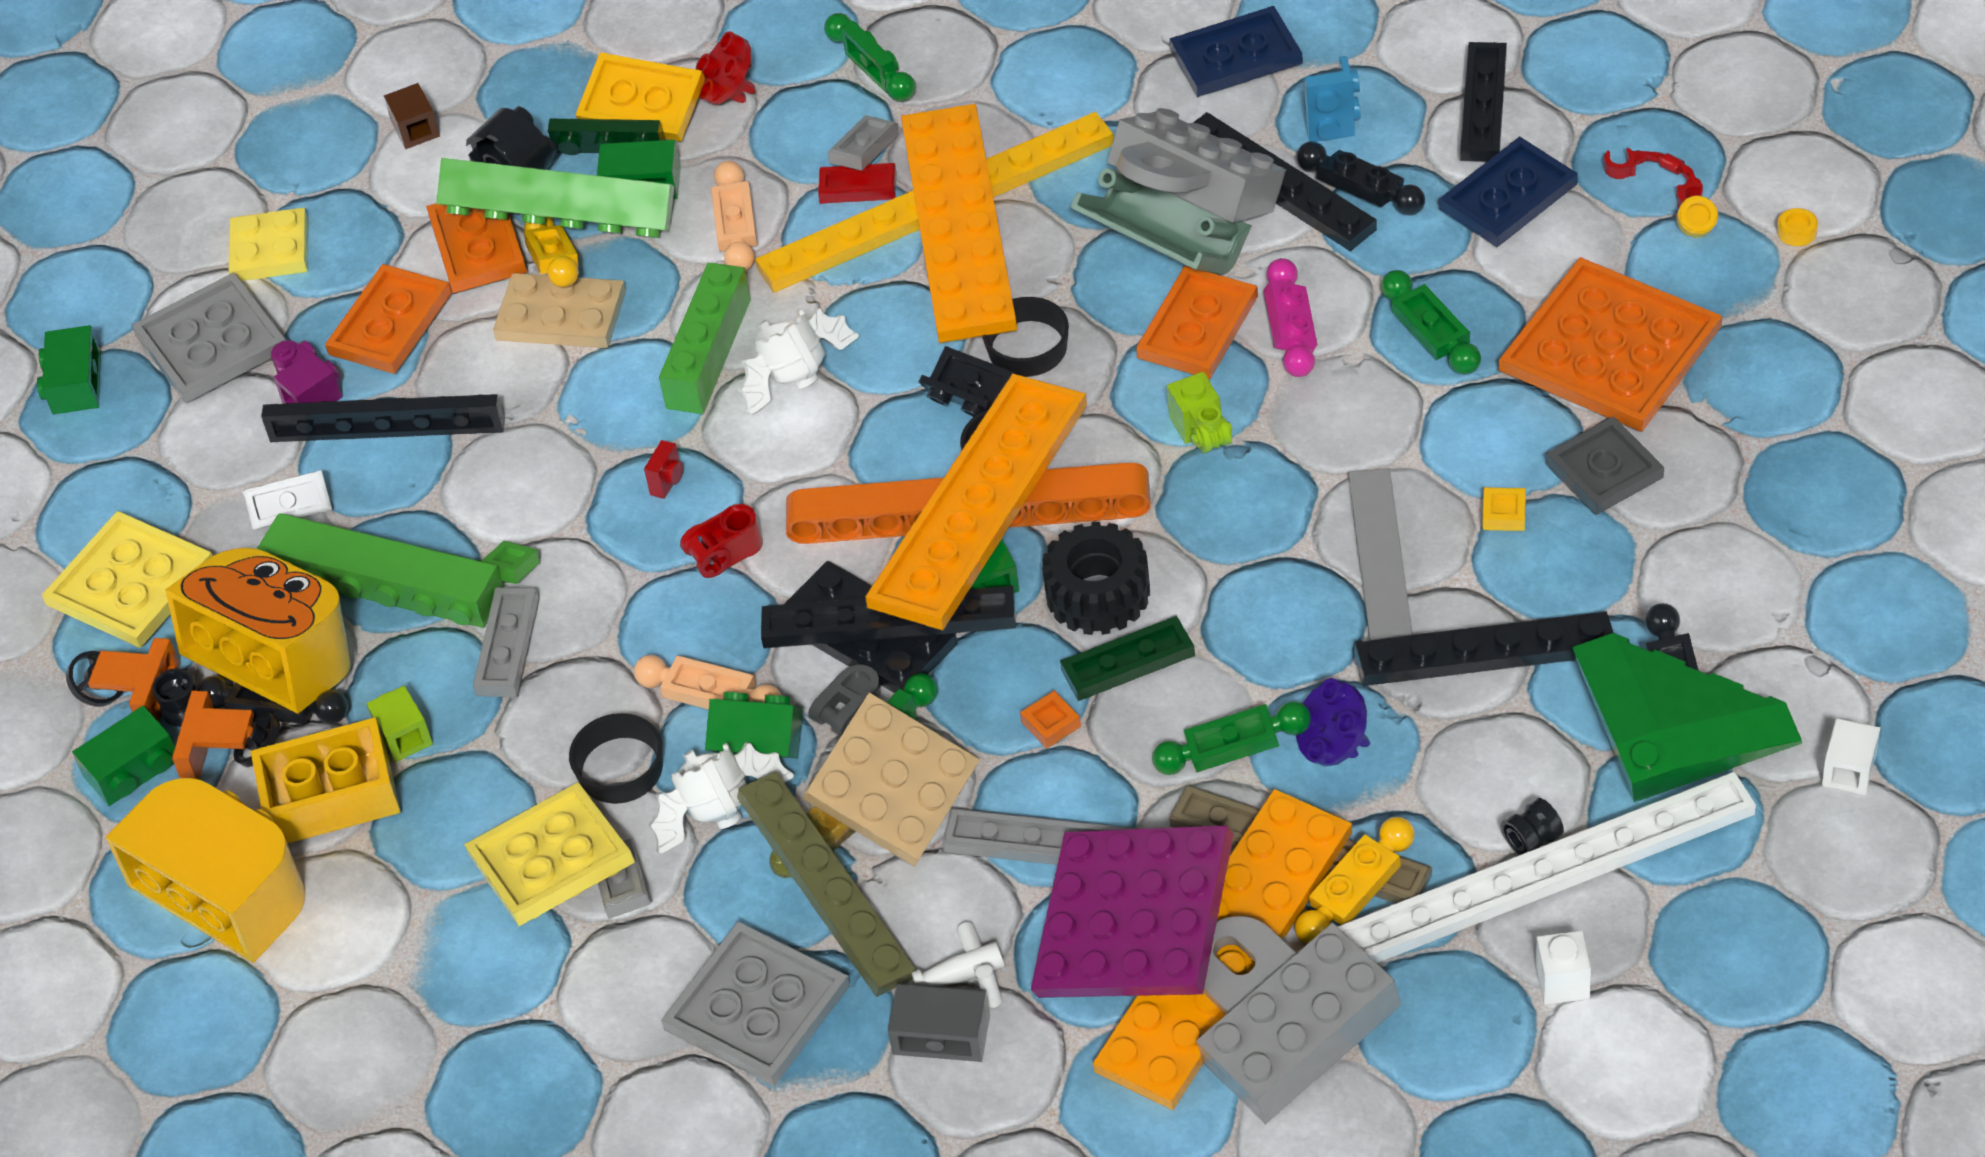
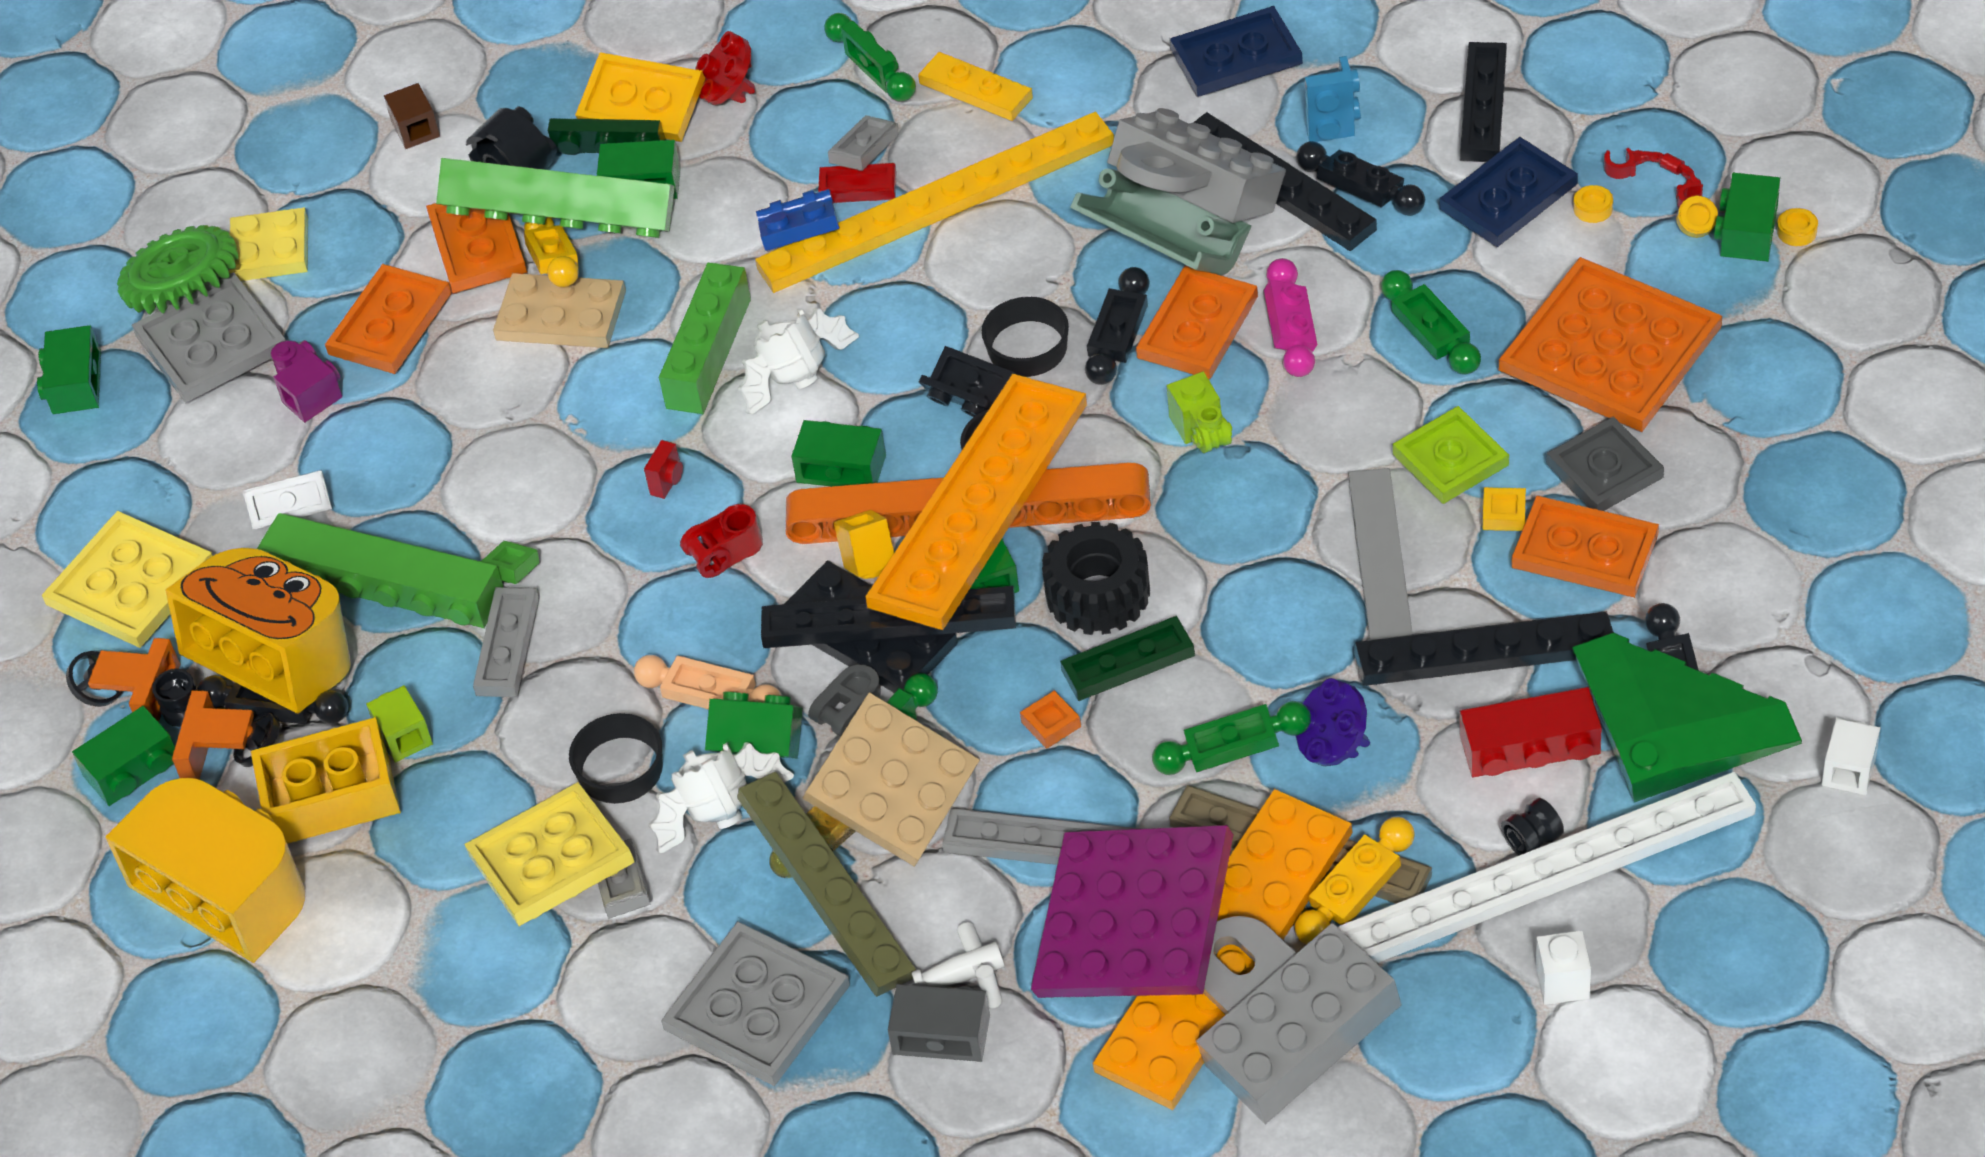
(177, 267): none -> bright green gear
(383, 418): black plate -> none
(734, 215): light nougat plate -> none
(797, 219): none -> blue plate
(838, 454): none -> green brick
(864, 543): none -> yellow brick
(958, 224): light orange plate -> none
(975, 86): none -> yellow plate
(1117, 325): none -> black plate
(1450, 454): none -> lime plate
(1530, 732): none -> red brick
(1585, 546): none -> orange plate
(1593, 204): none -> yellow tile
(1749, 216): none -> green brick

